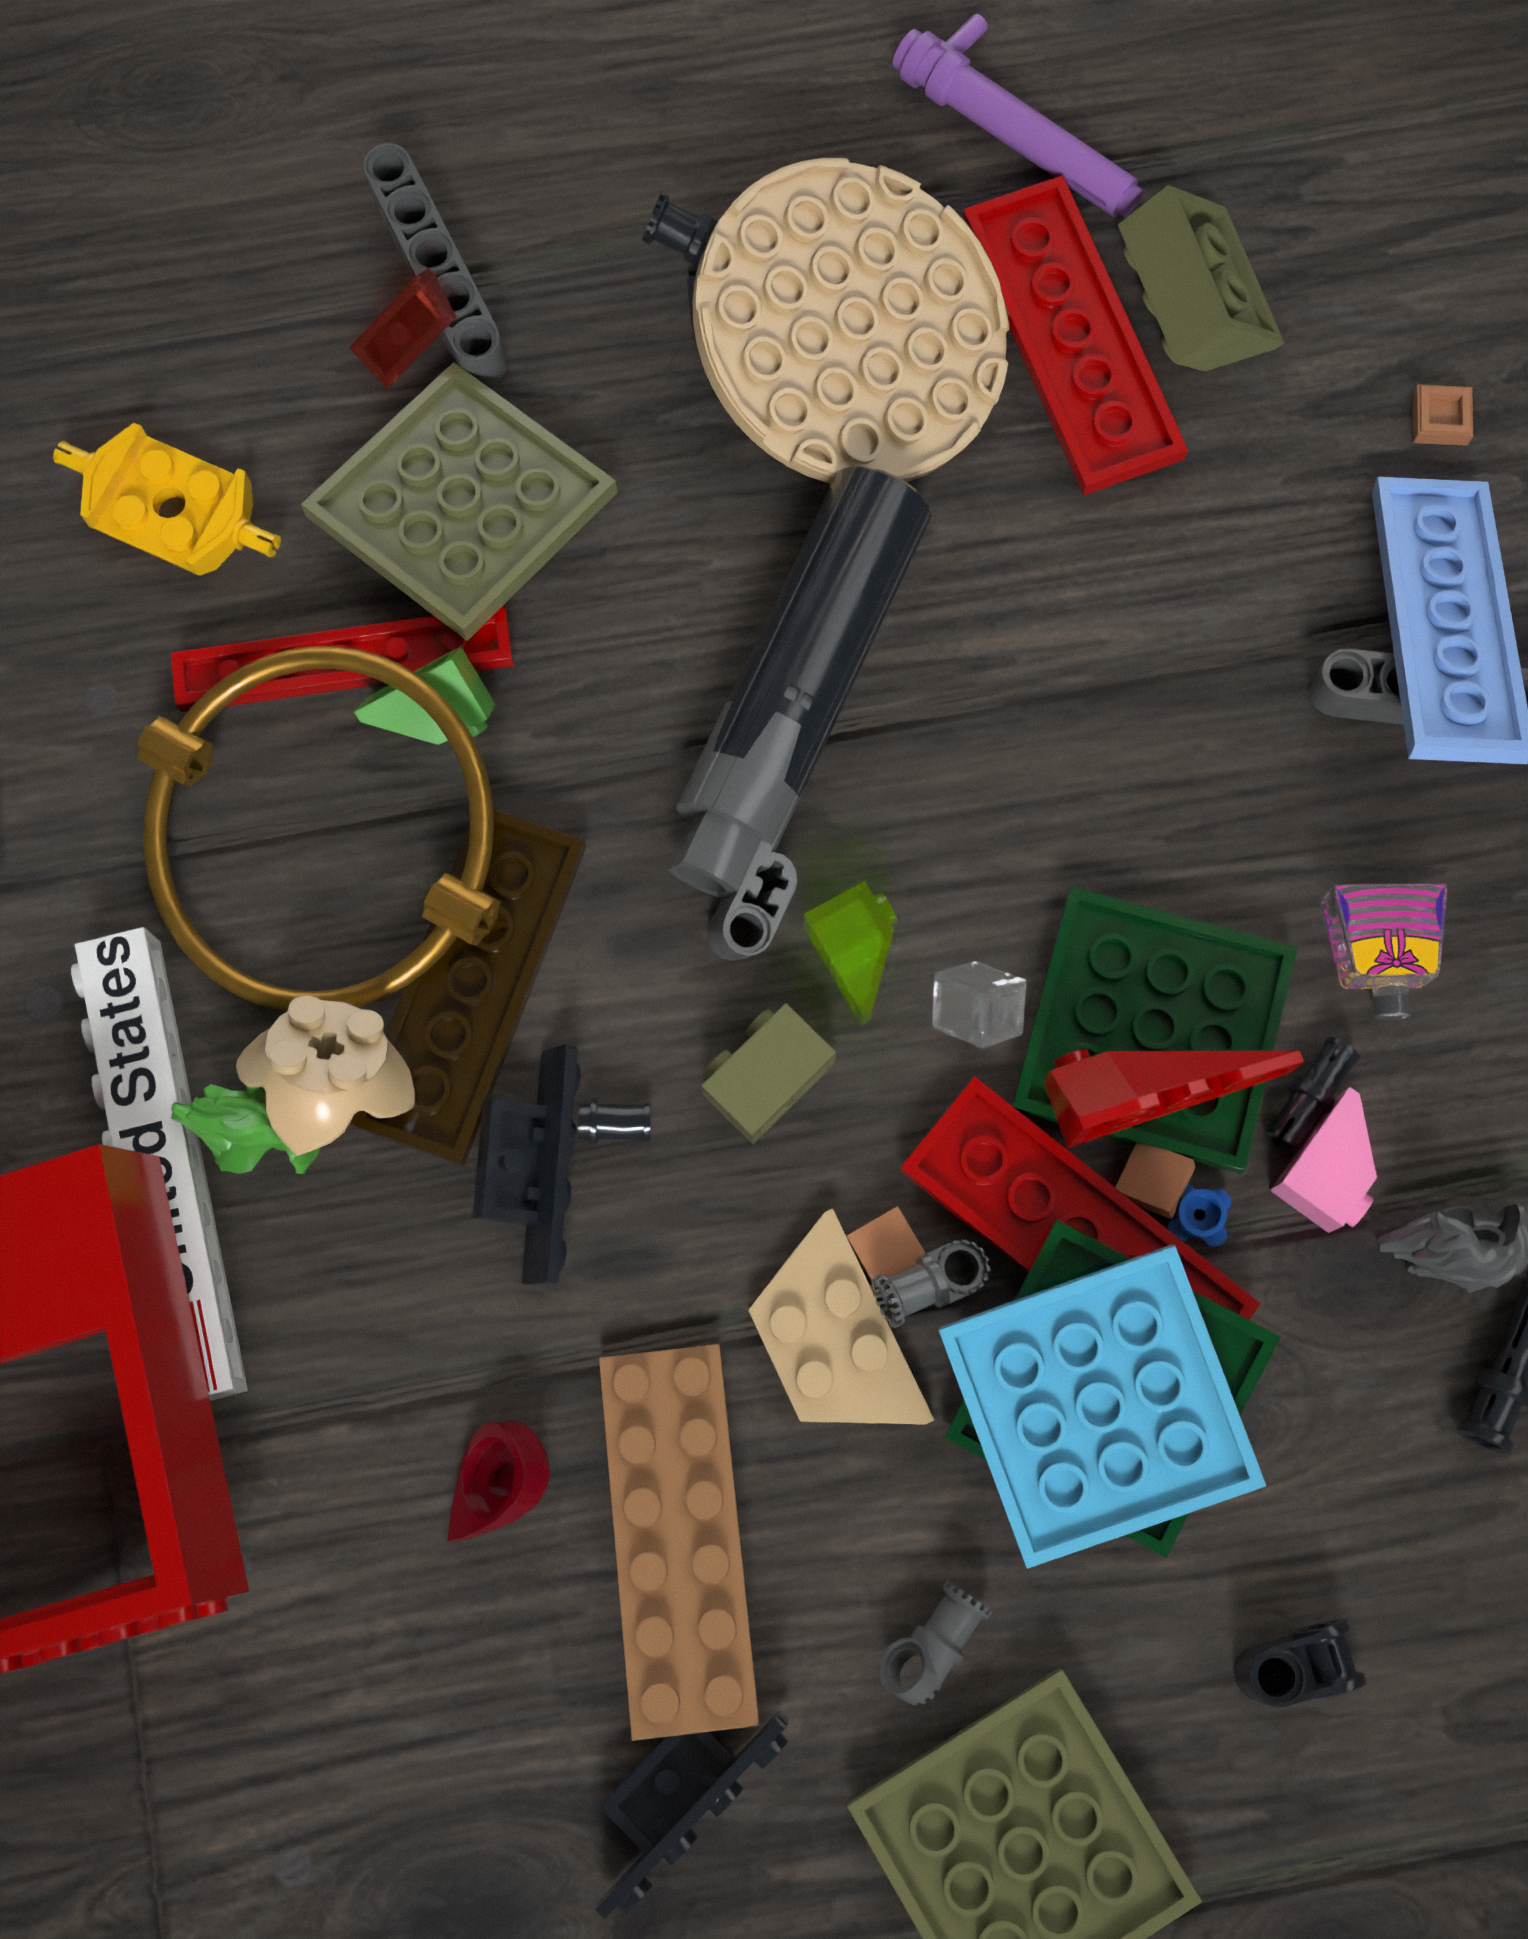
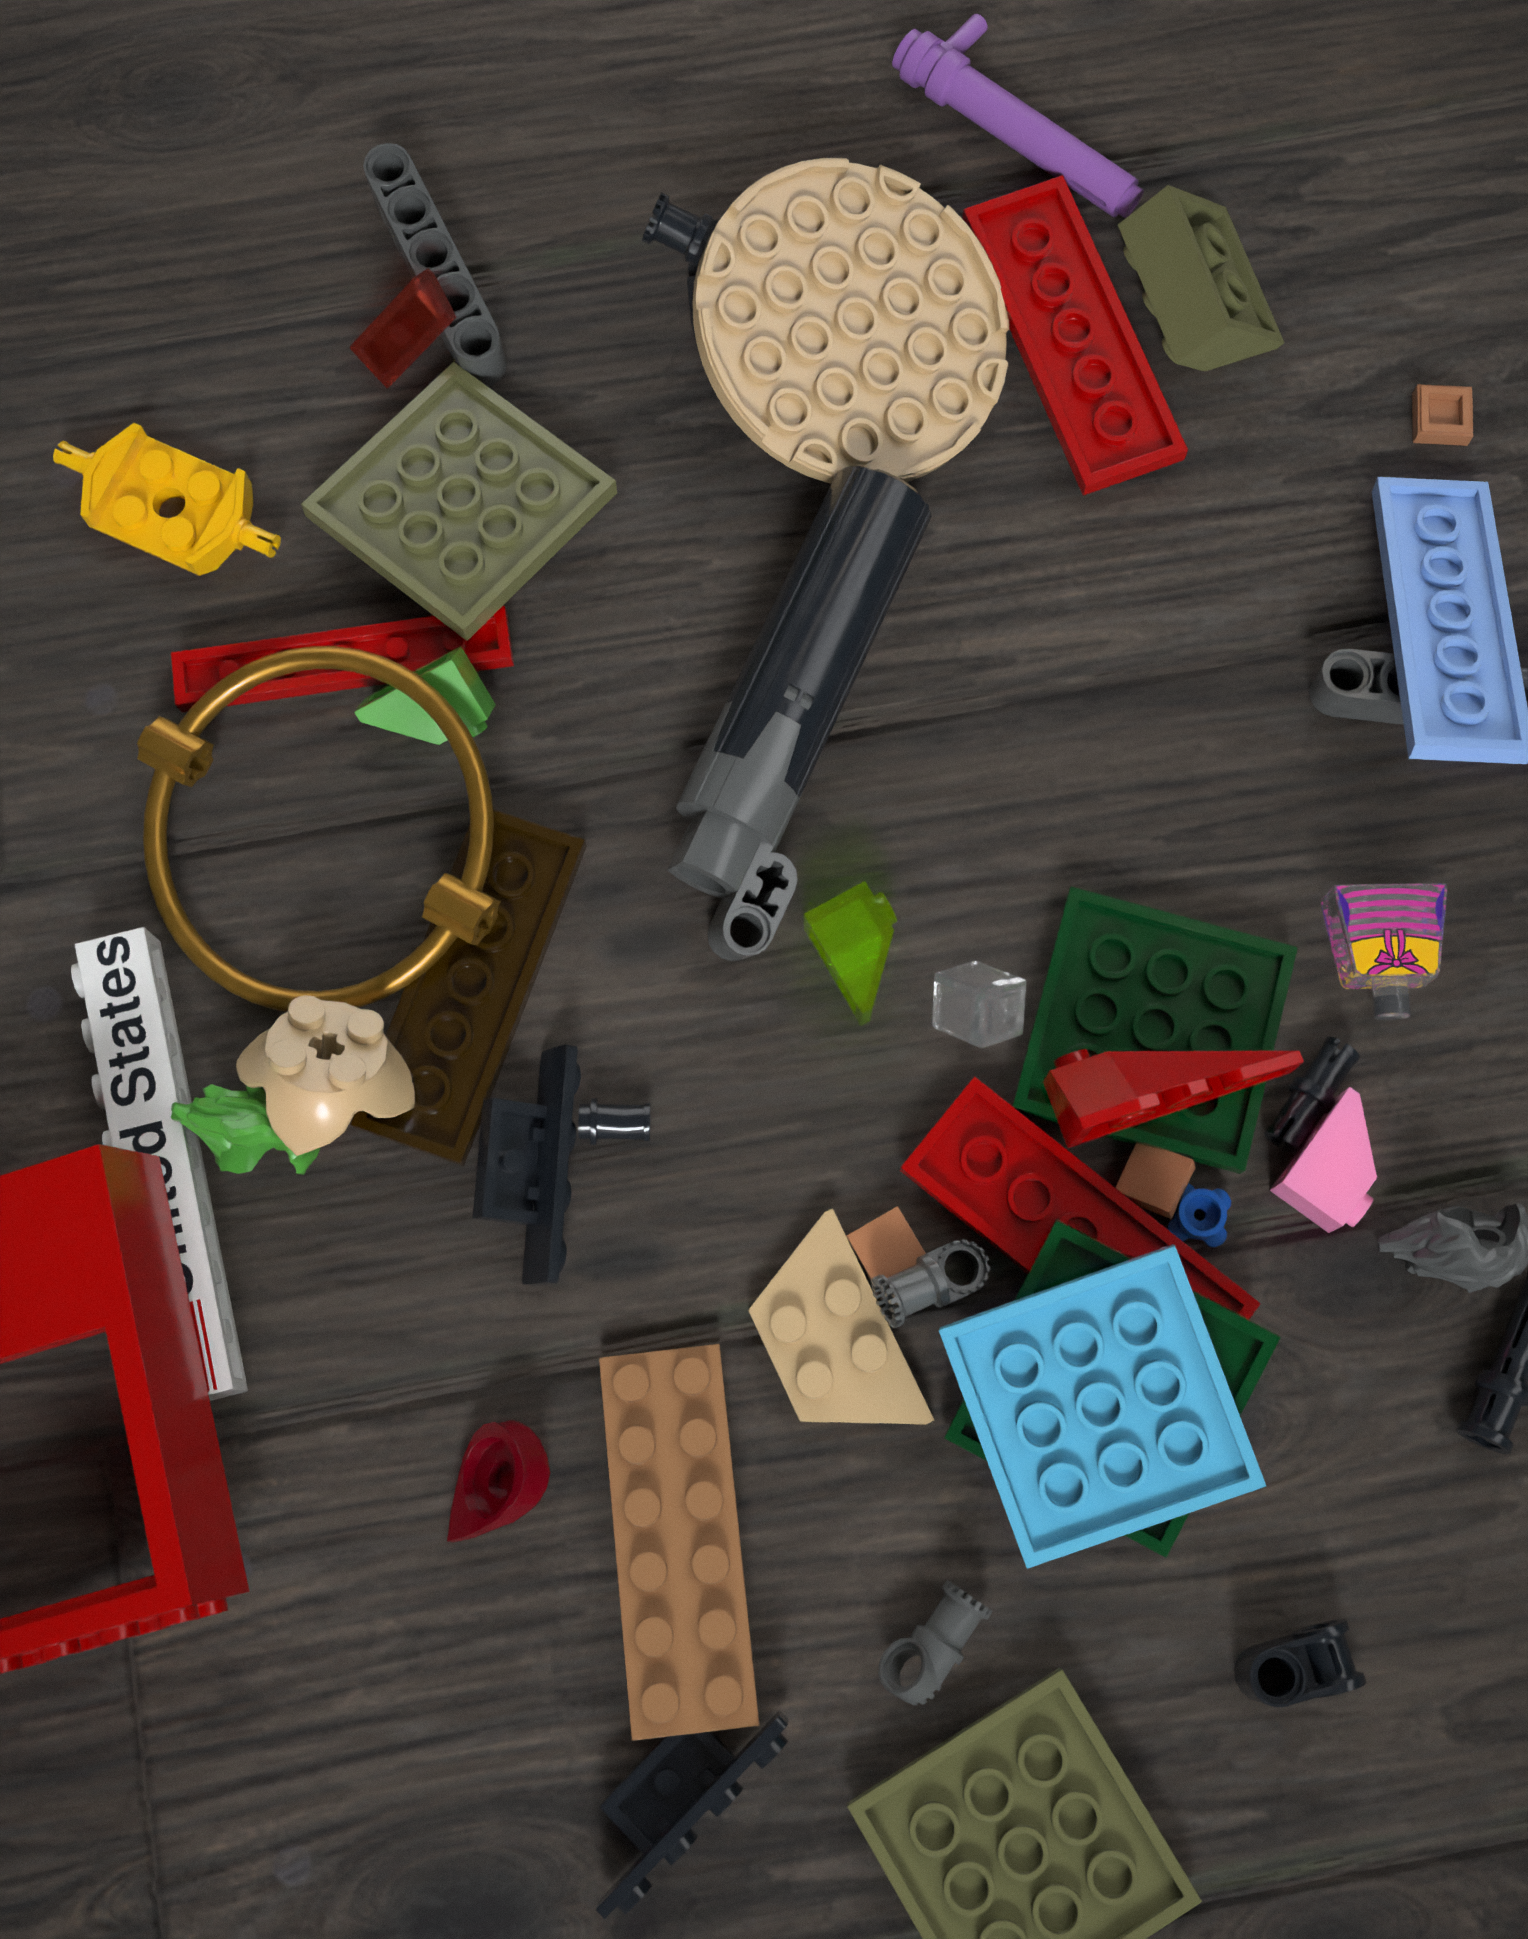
(767, 1071): olive brick -> none

